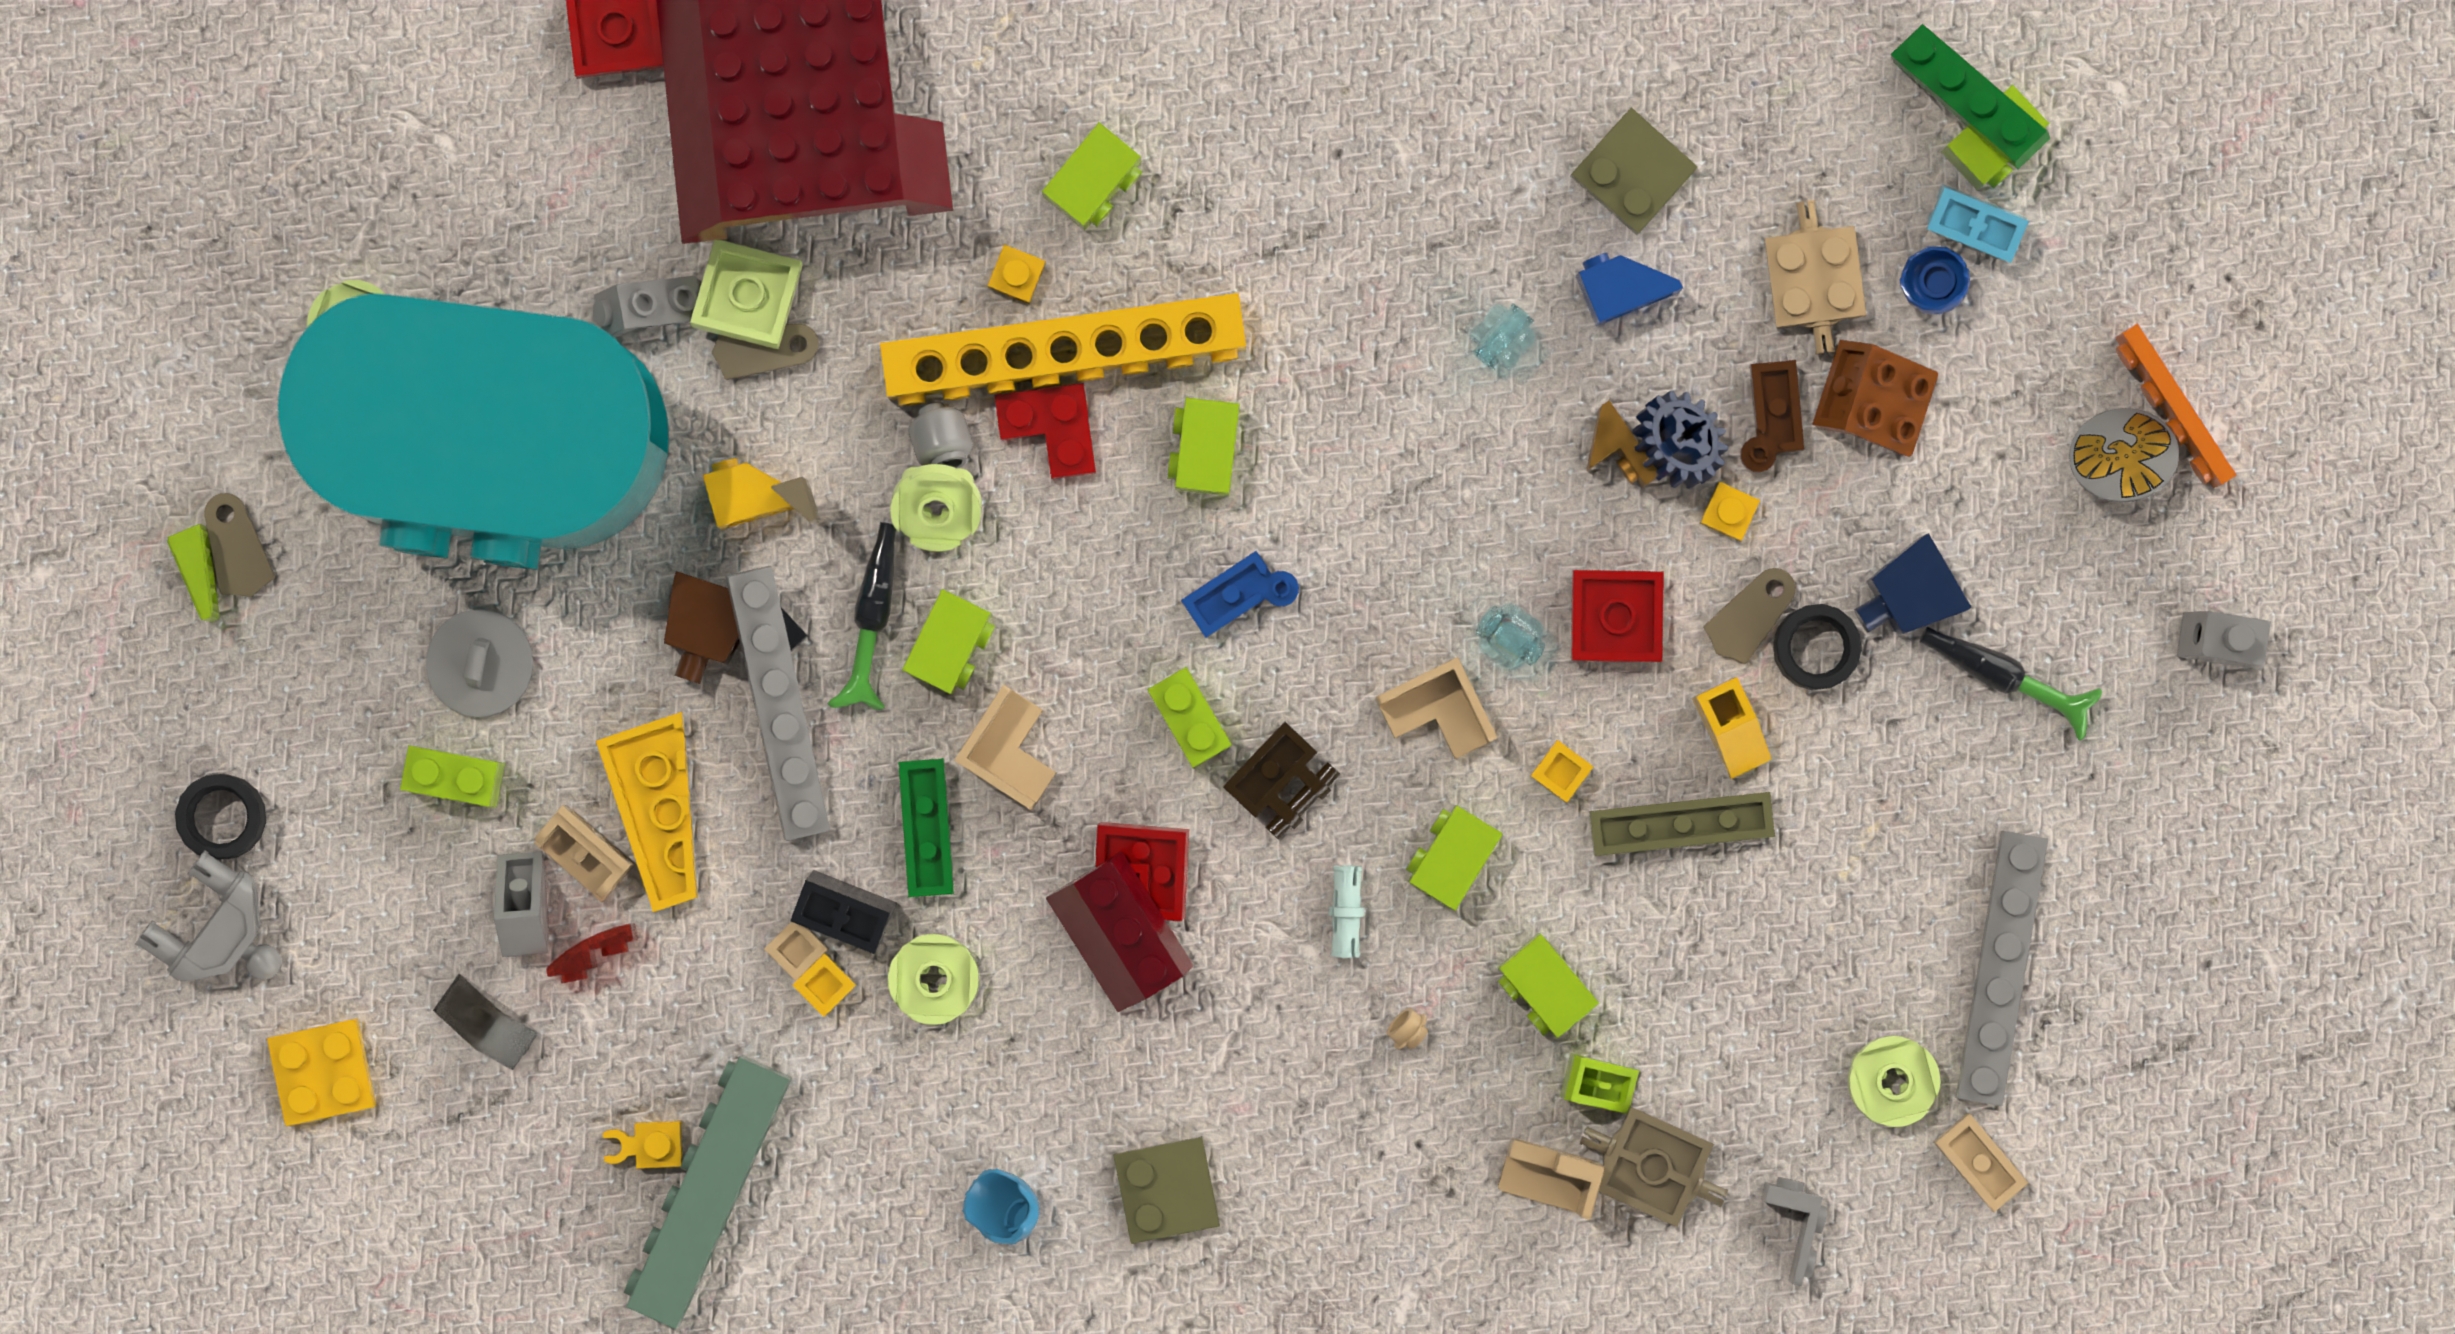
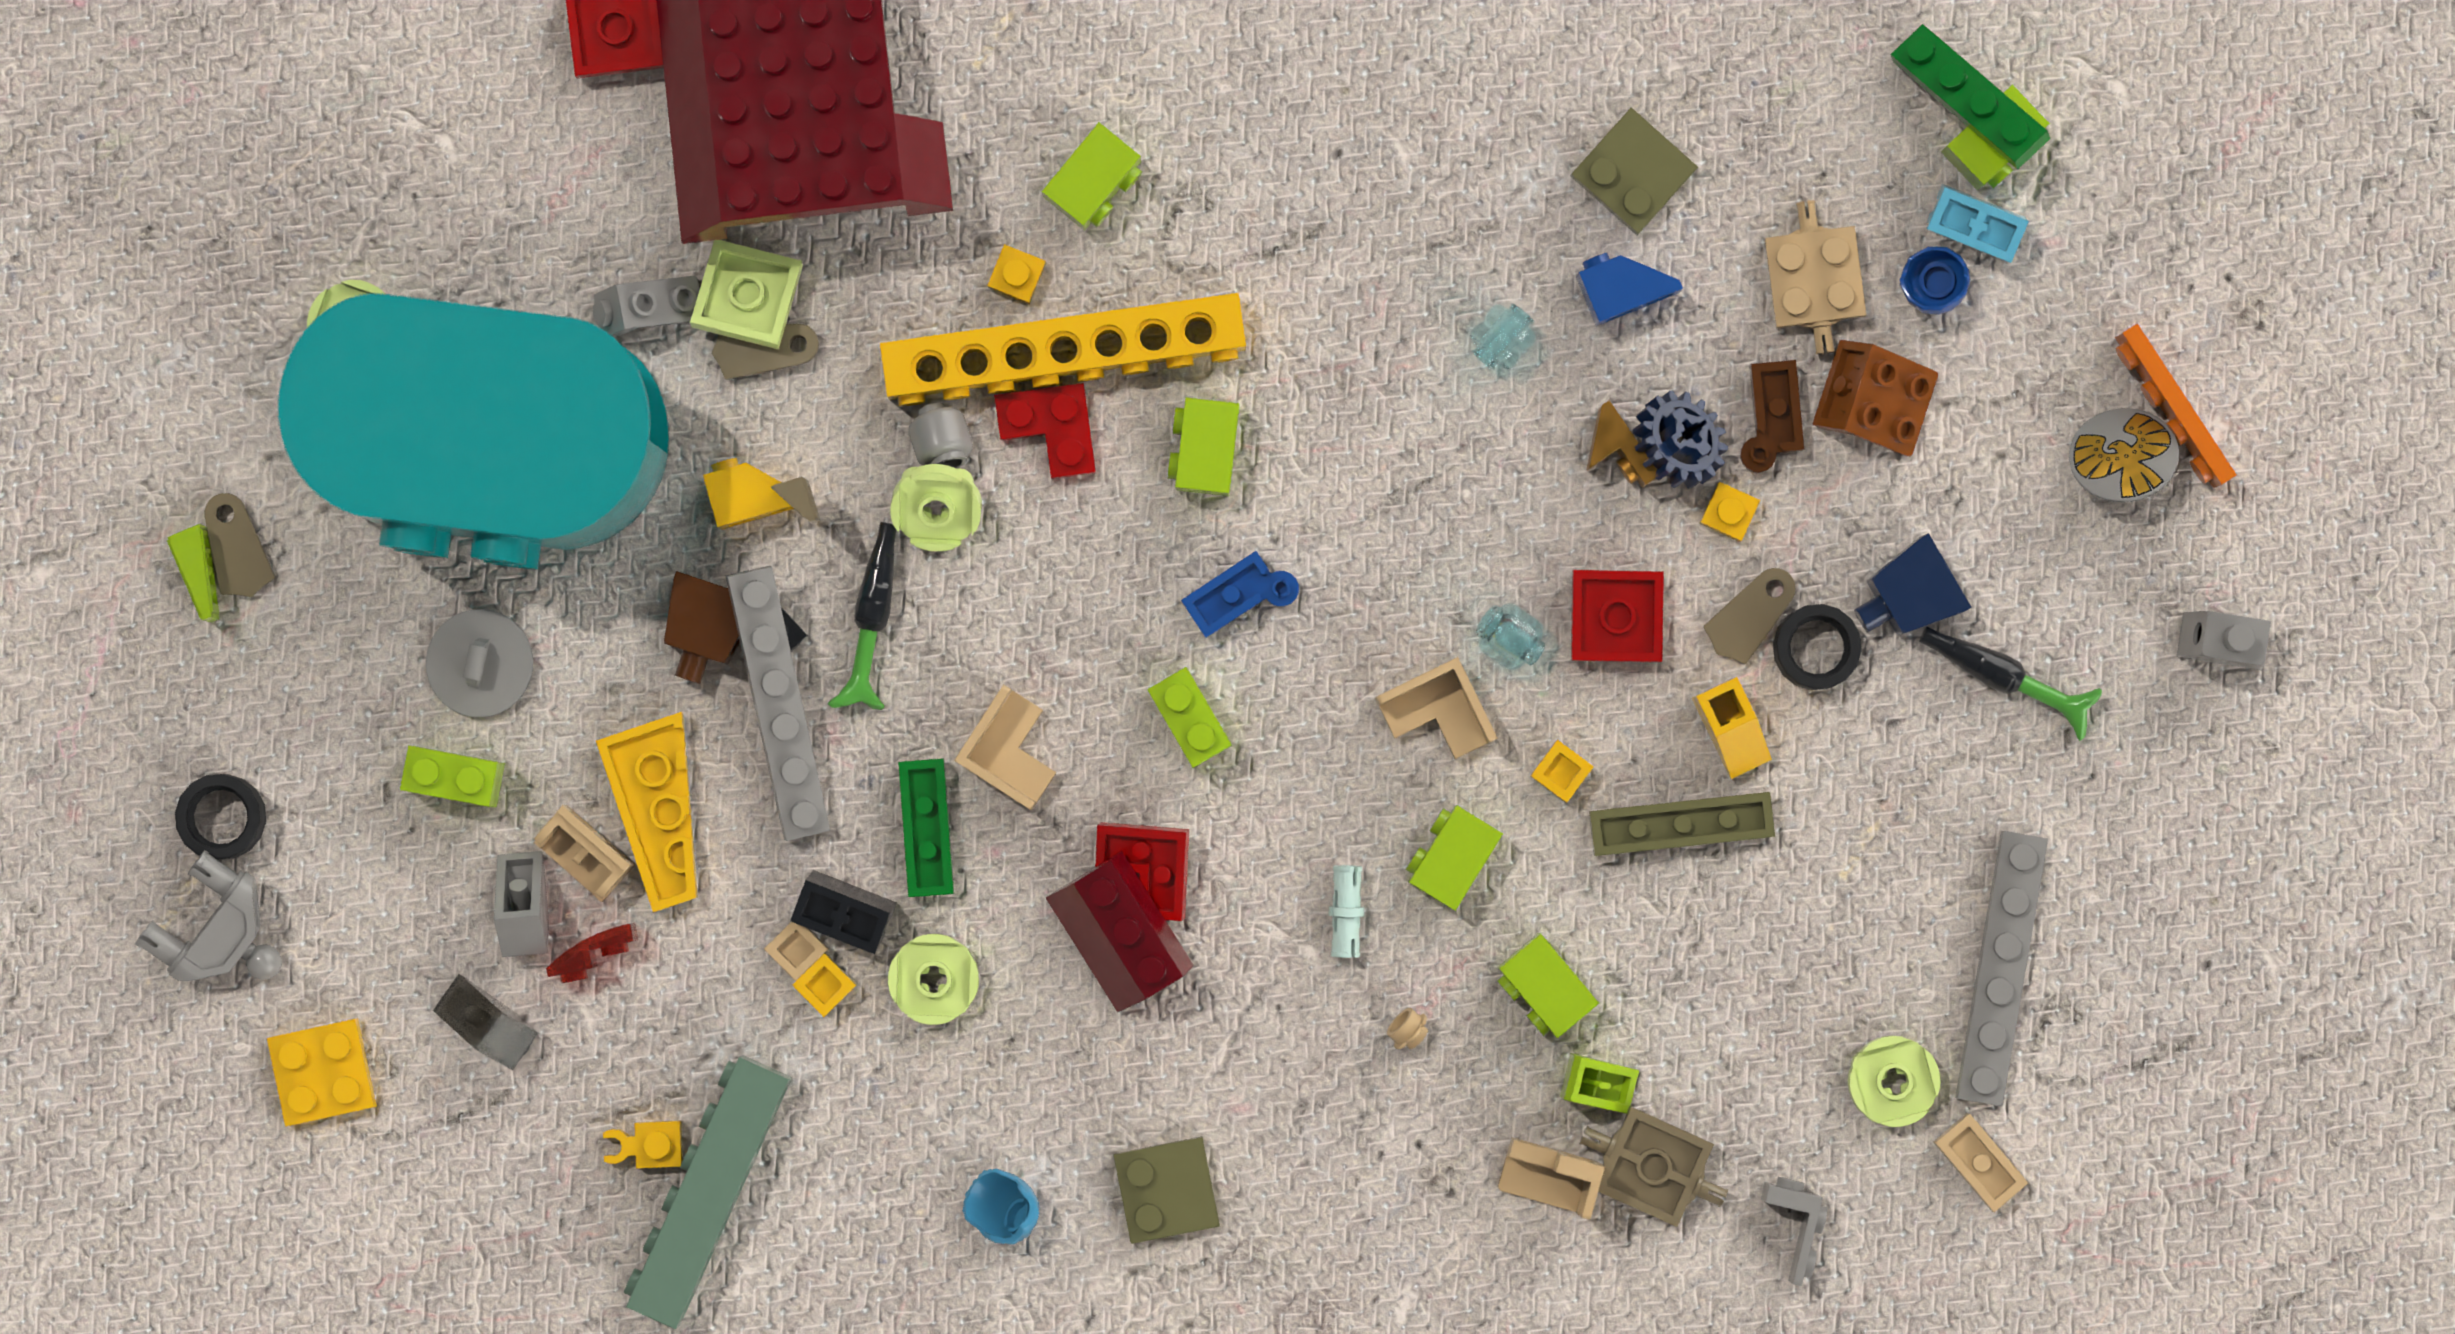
(949, 642): lime brick -> none
(1271, 770): dark brown plate -> none

